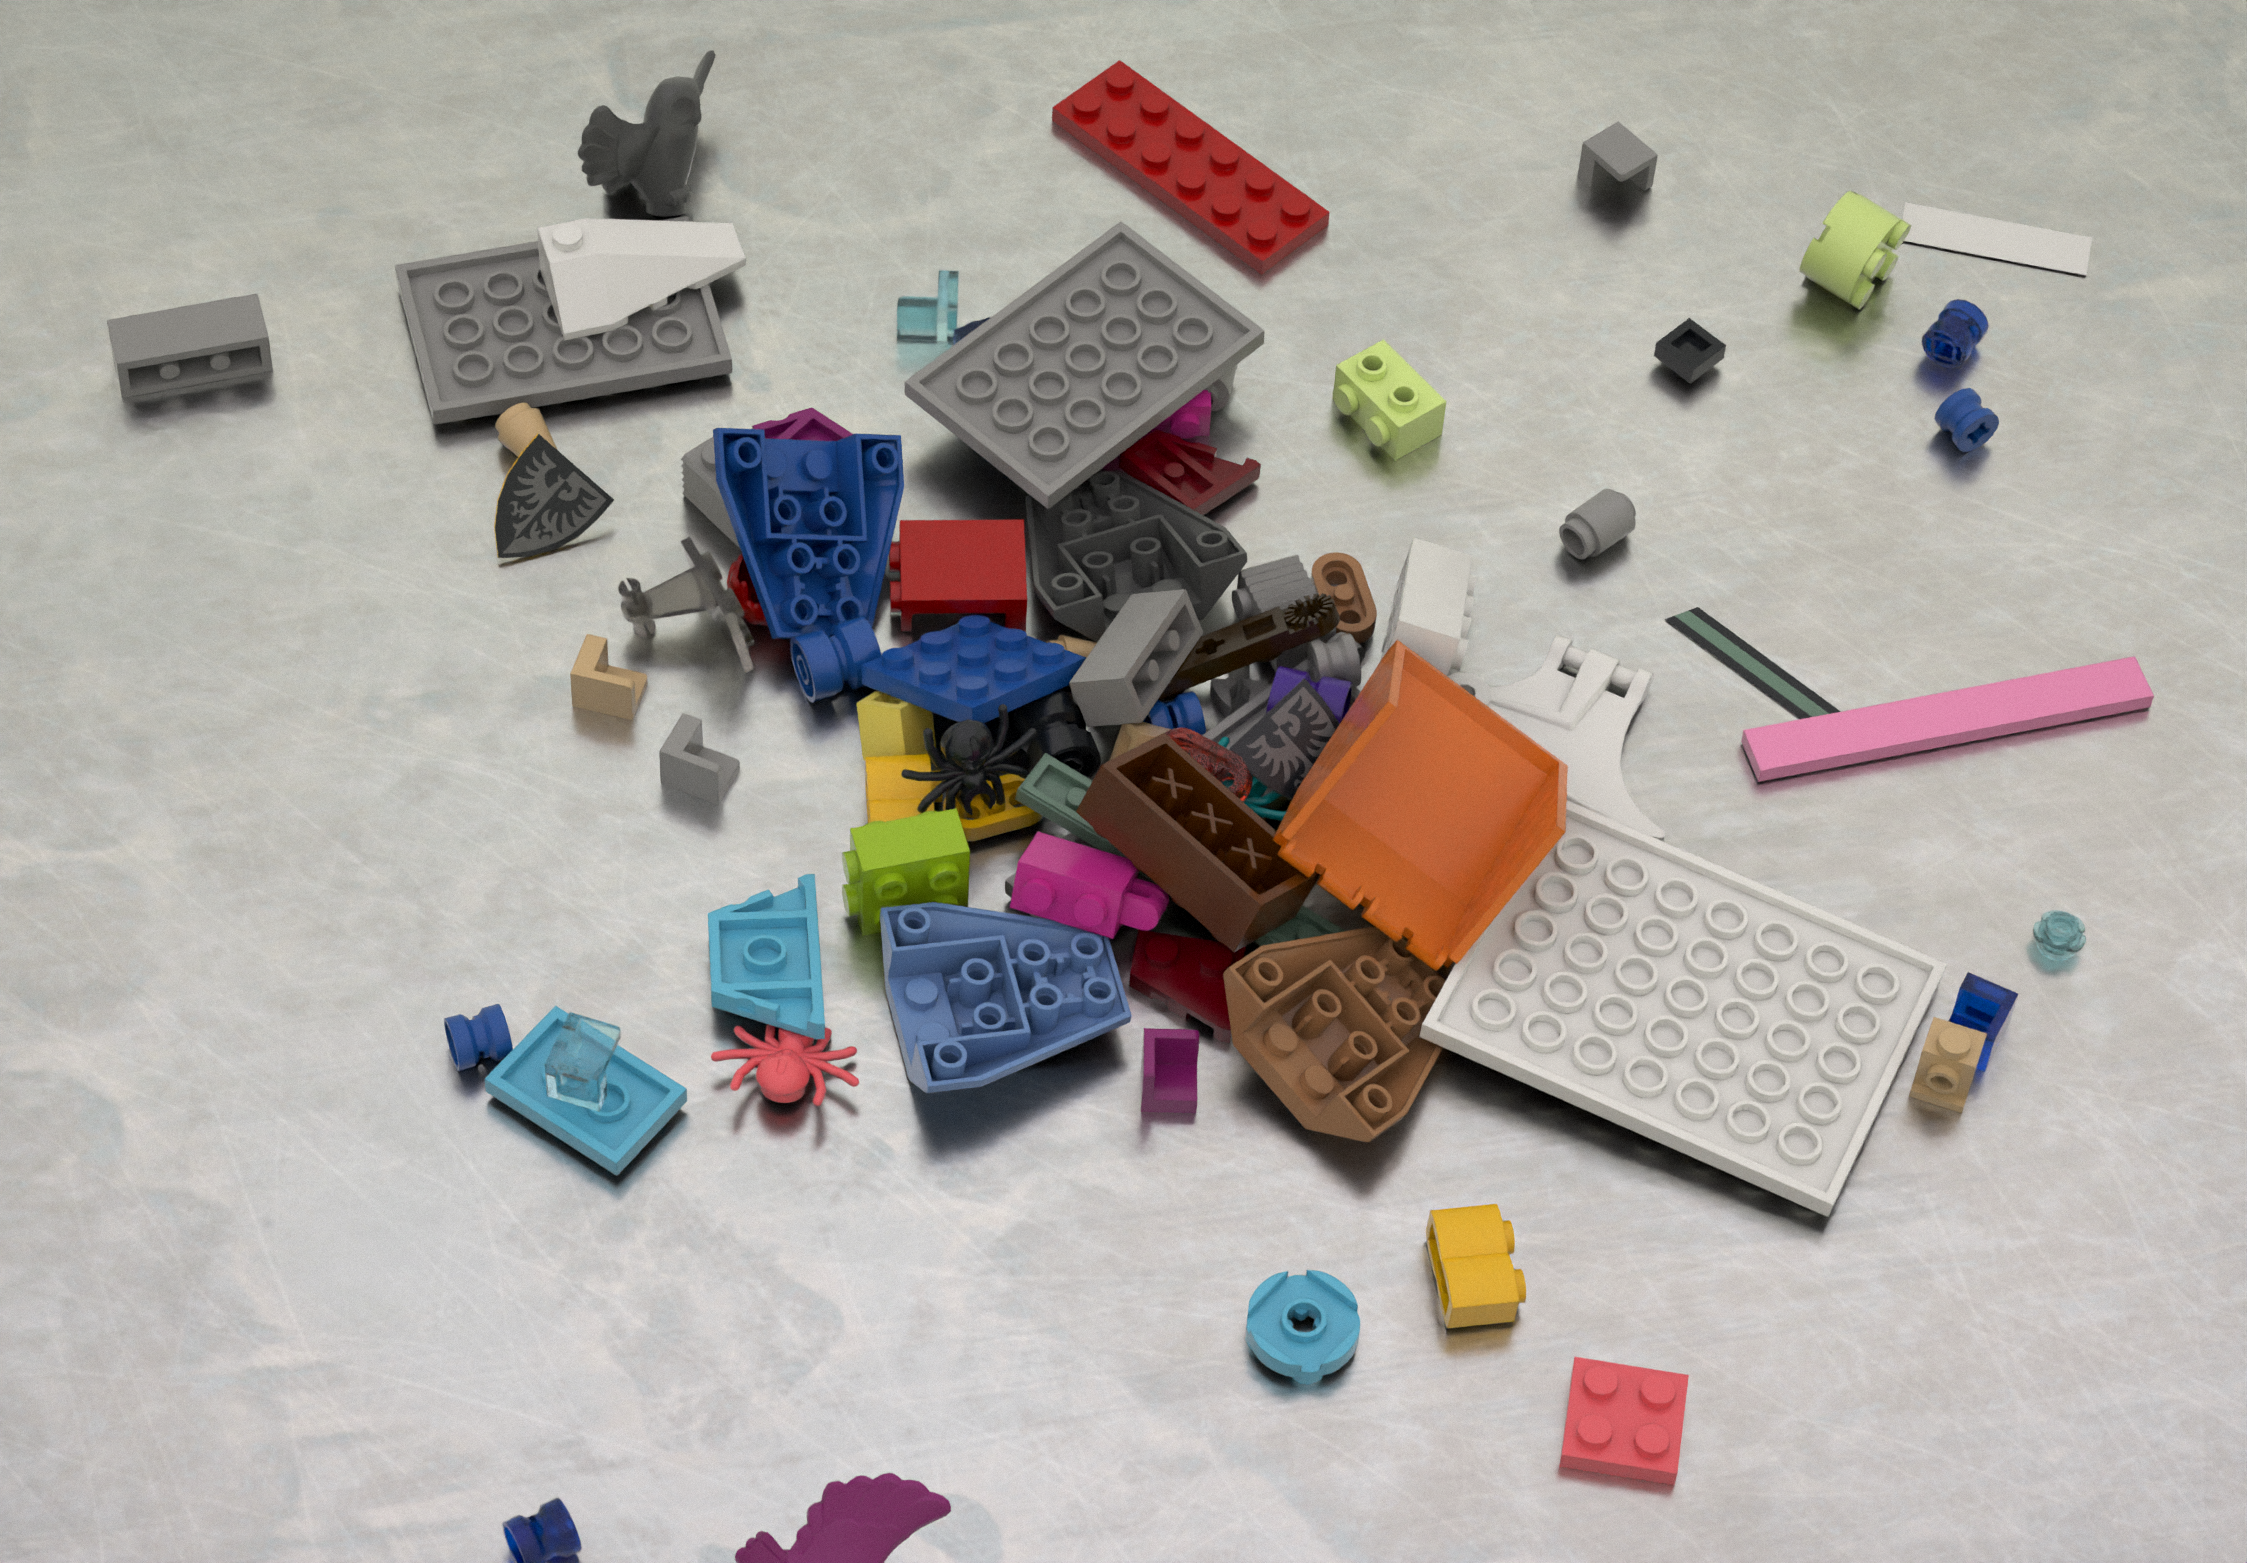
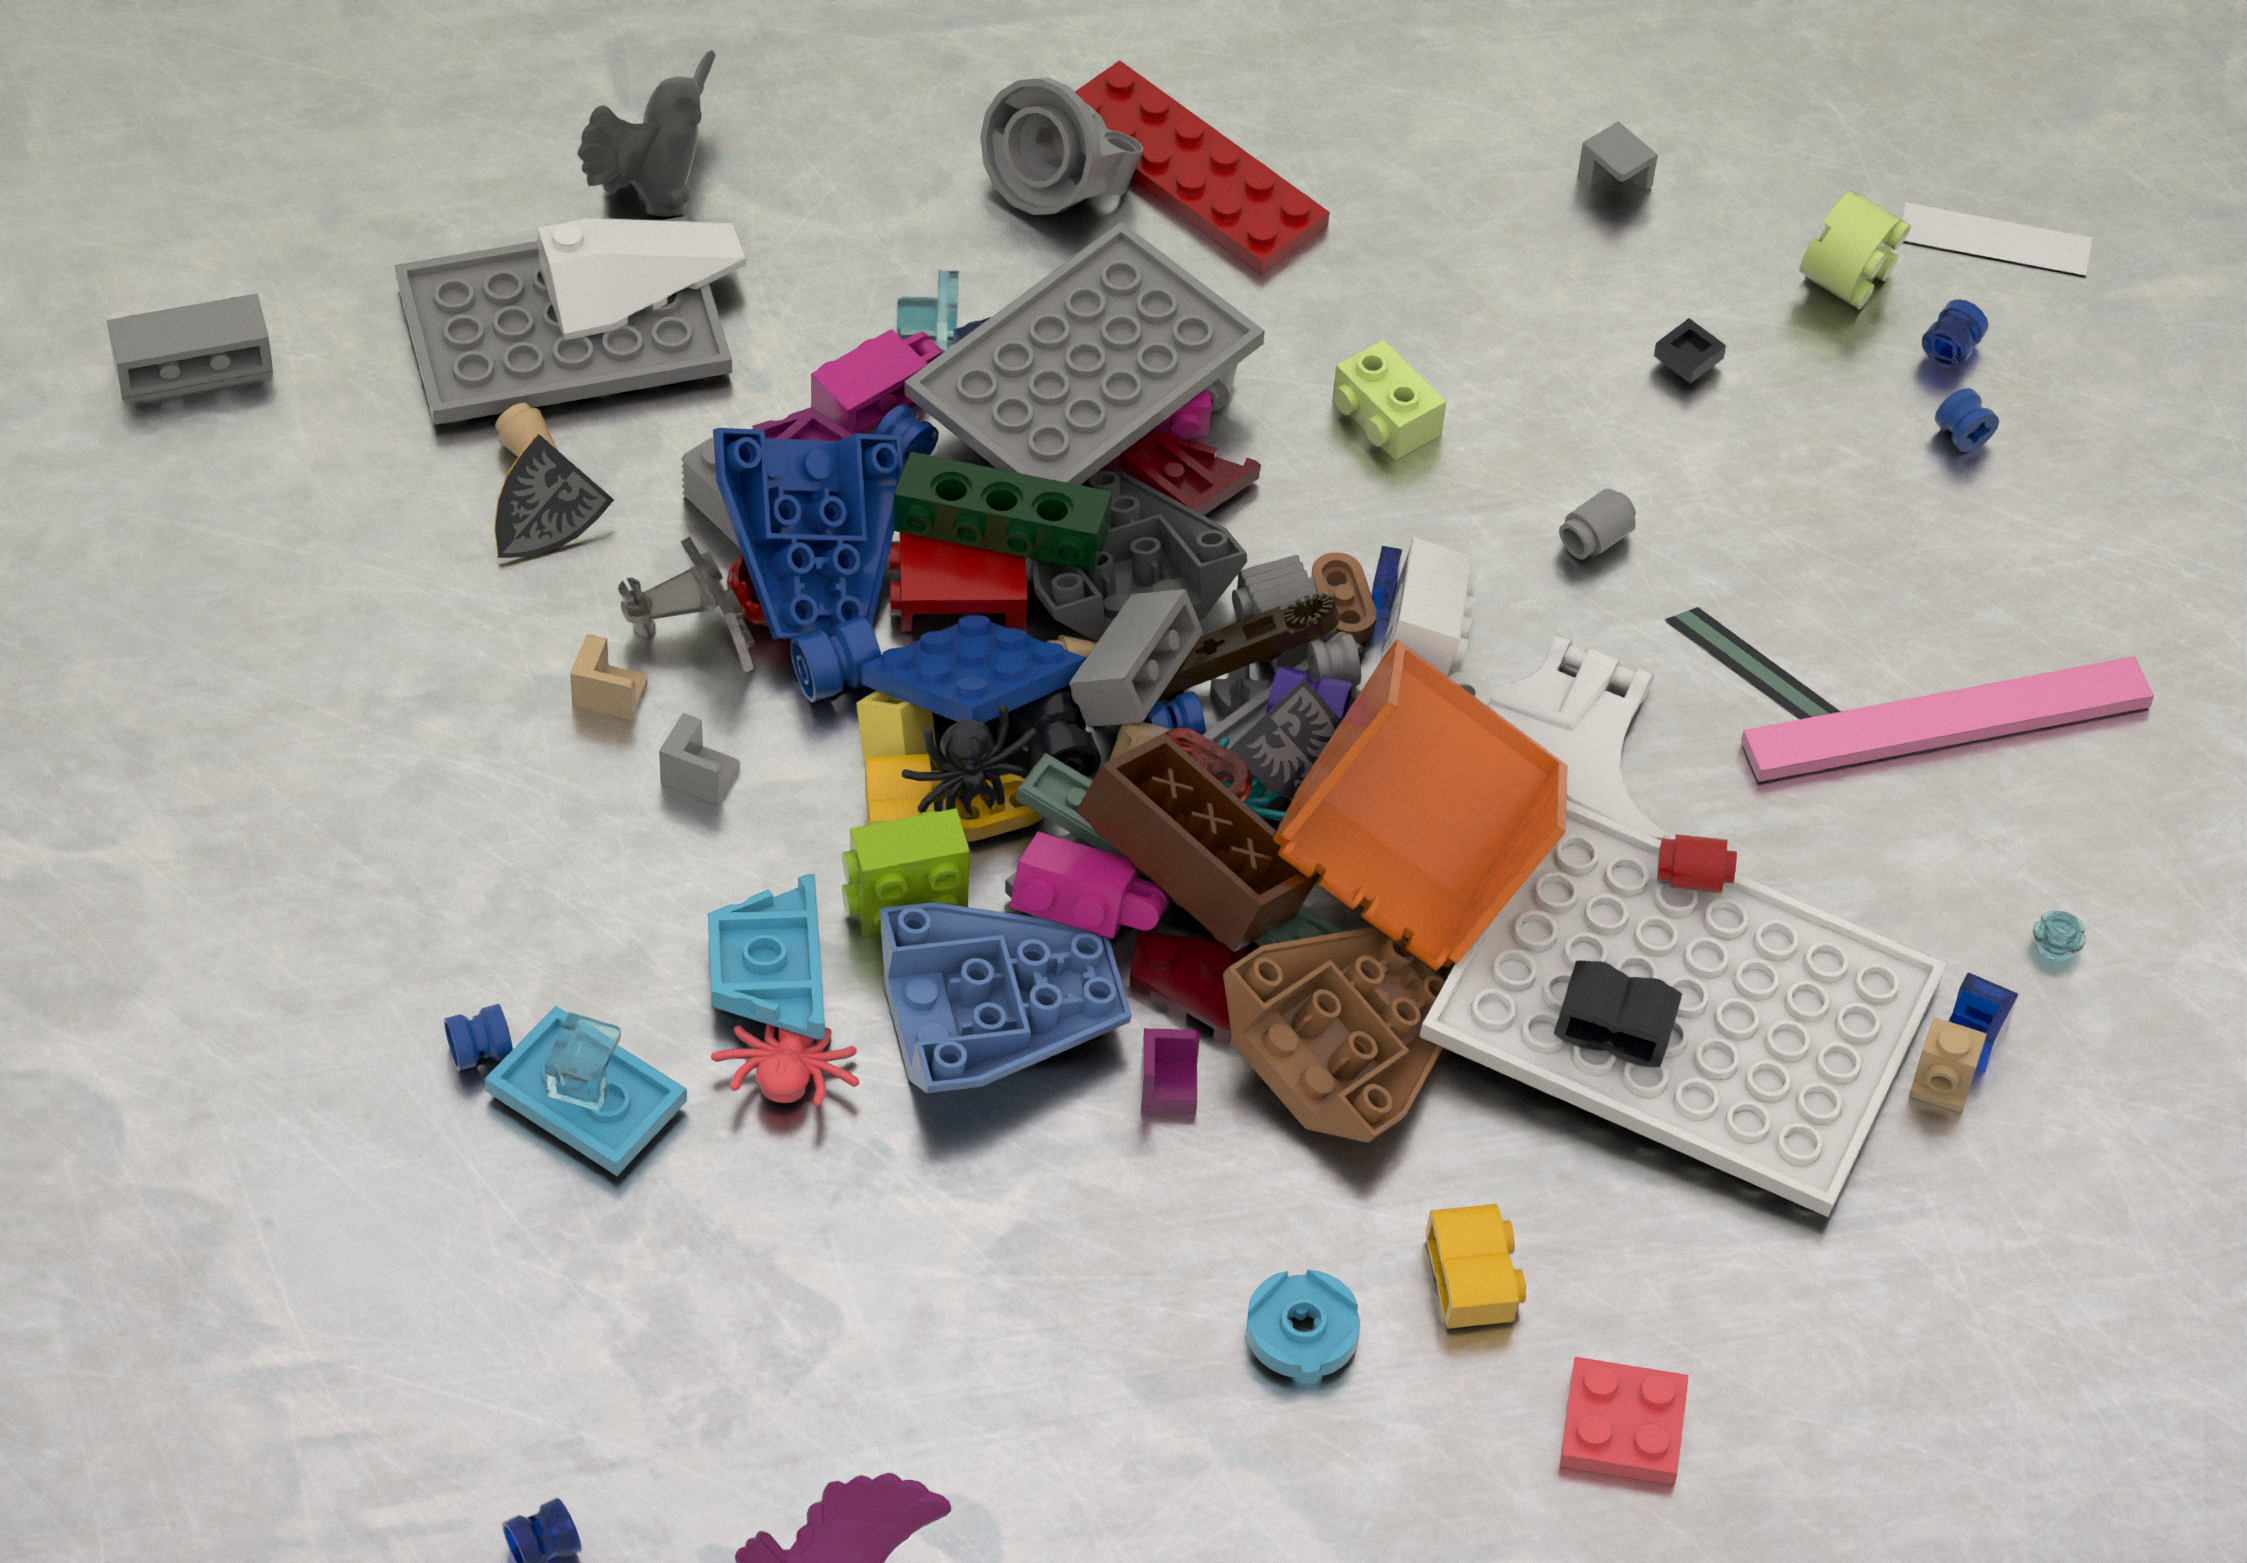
(870, 379): none -> dark pink brick
(915, 435): none -> blue wheel
(1002, 511): none -> dark green brick
(1052, 148): none -> light grey piece
(1386, 581): none -> clear blue tile
(1618, 1013): none -> black brick
(1696, 863): none -> red brick

